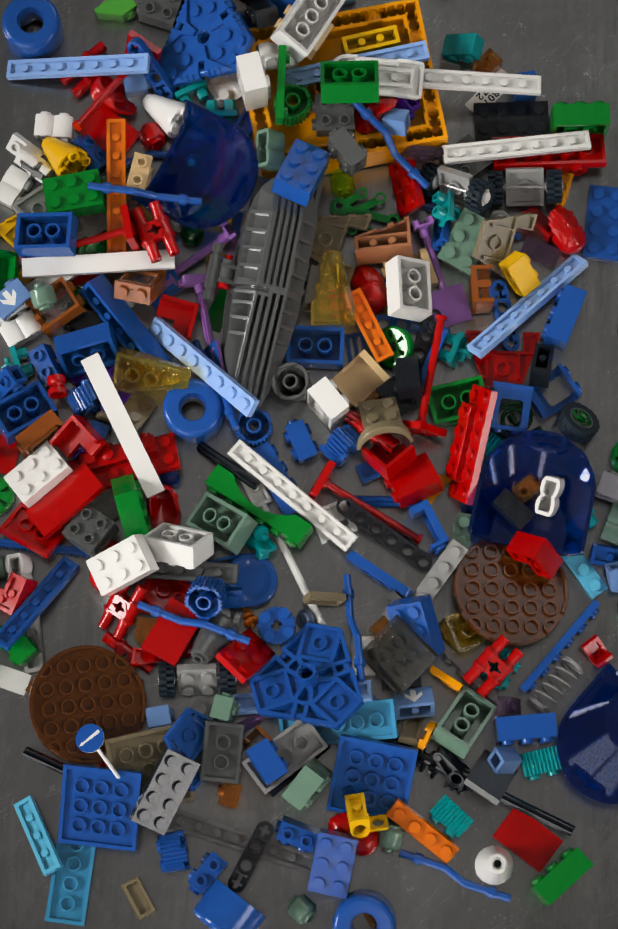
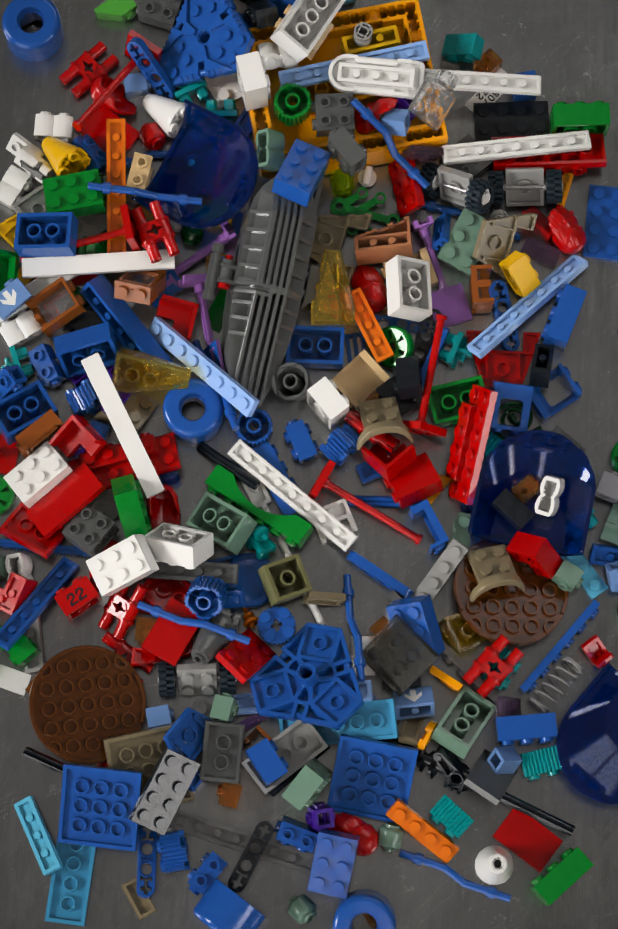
(43, 296): sand green head -> none
(56, 386): red wheel -> none
(77, 597): none -> red brick
(78, 66): light blue plate -> none
(90, 739): blue piece -> none
(146, 859): none -> blue beam
(283, 59): green plate -> none
(284, 579): none -> olive brick
(304, 616): sand blue plate -> none
(326, 817): none -> dark purple brick
(349, 82): green brick -> none
(359, 820): yellow piece -> none
(361, 38): none -> light grey wheel
(367, 177): none -> white plate
(382, 536): black beam -> none
(435, 98): none -> clear plate
(446, 208): teal hips -> none
(492, 569): none -> dark tan piece
(568, 576): none -> sand green brick
(577, 422): black wheel -> none

